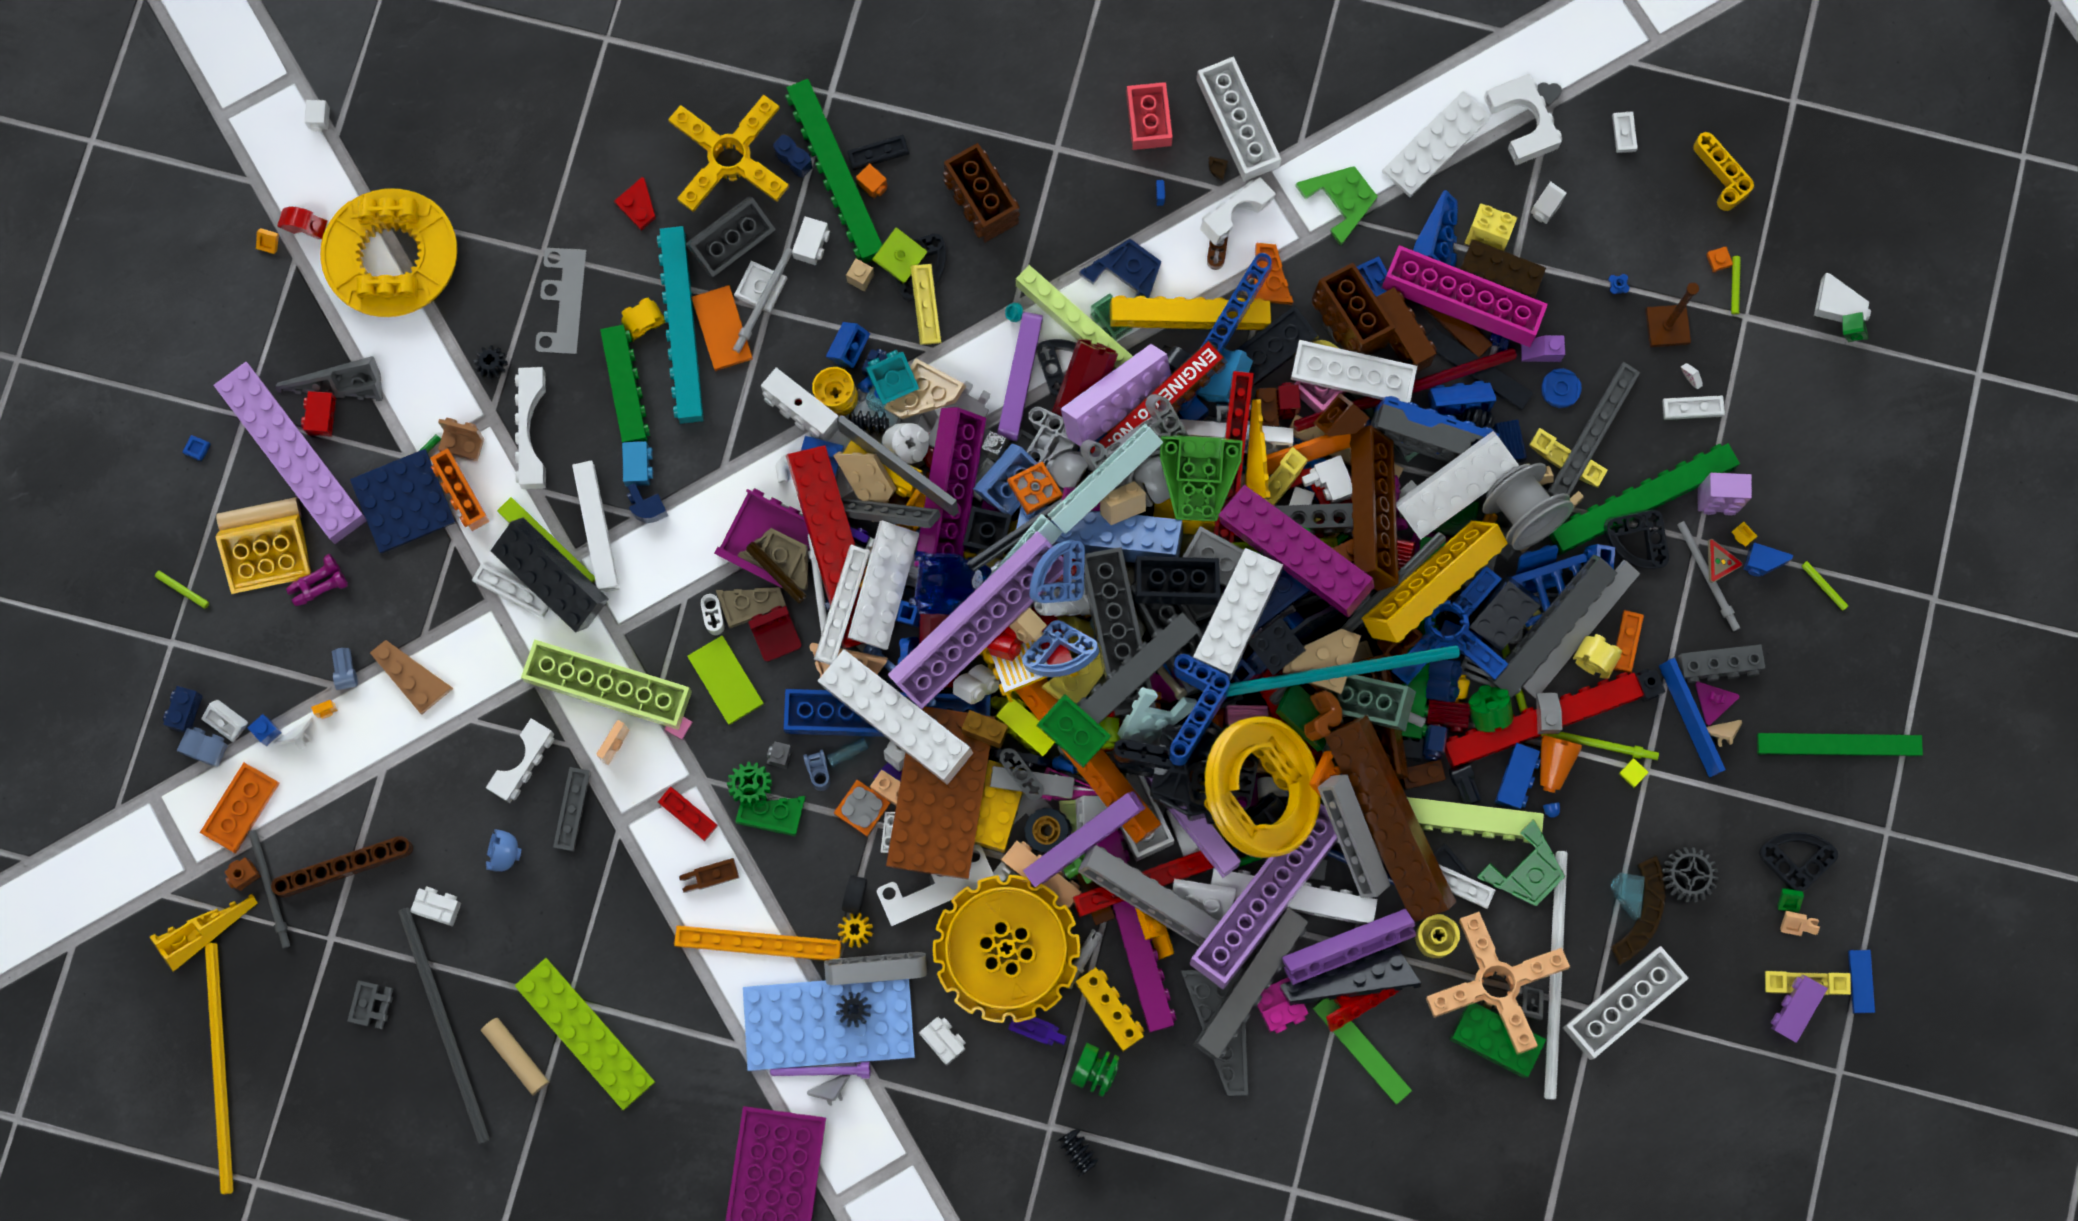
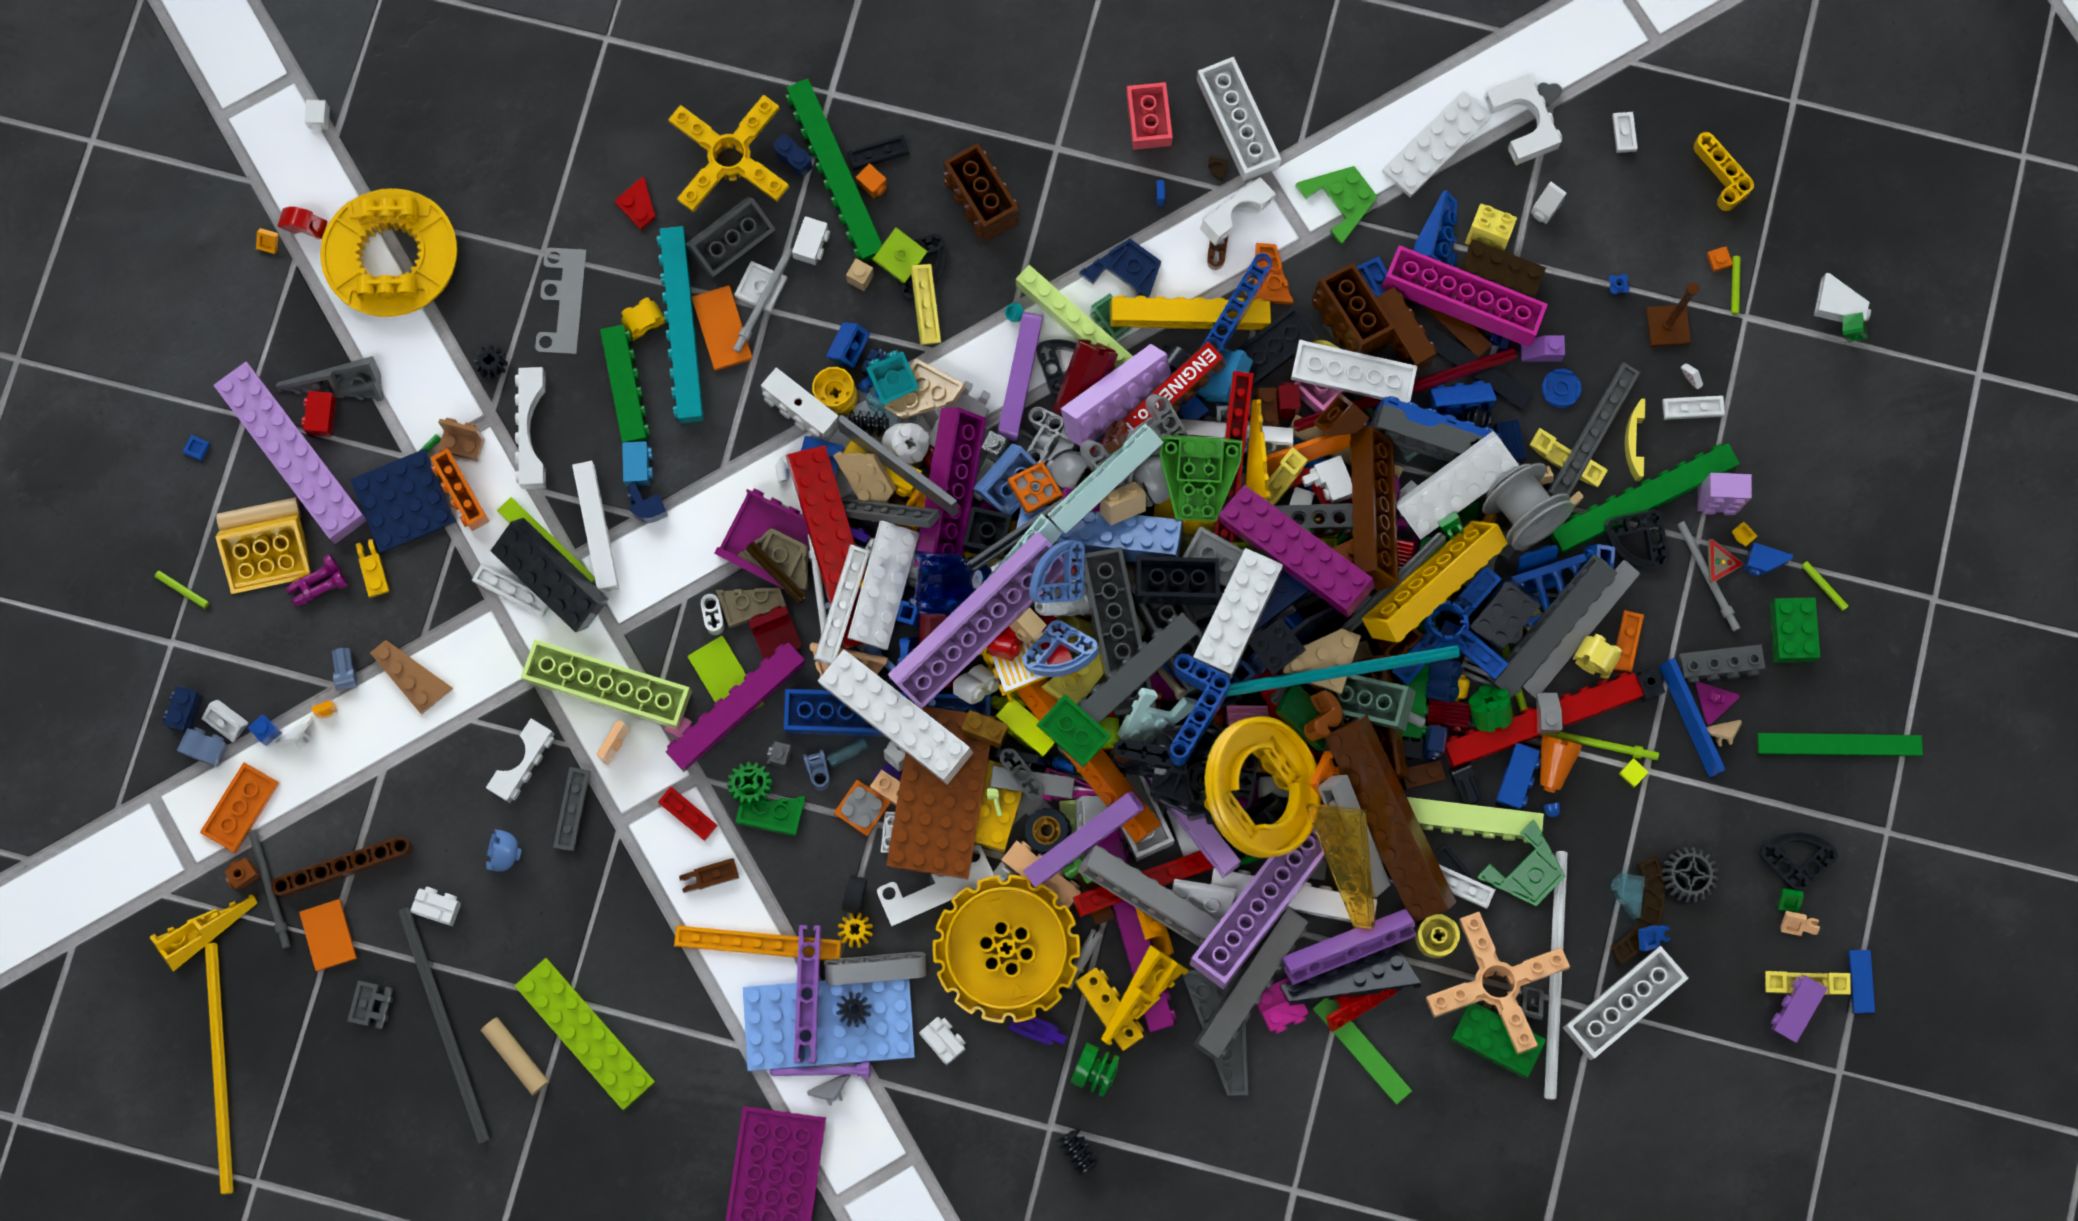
(328, 935): none -> orange tile
(372, 570): none -> yellow hinge
(735, 707): none -> magenta brick
(807, 1010): none -> medium lavender piece
(992, 793): none -> yellowish green hand
(1115, 436): none -> reddish brown beam
(1150, 980): none -> yellow wedge
(1346, 849): none -> clear yellow wing
(1450, 525): none -> green tile
(1635, 464): none -> light yellow slope
(1651, 936): none -> blue plate
(1794, 630): none -> green brick

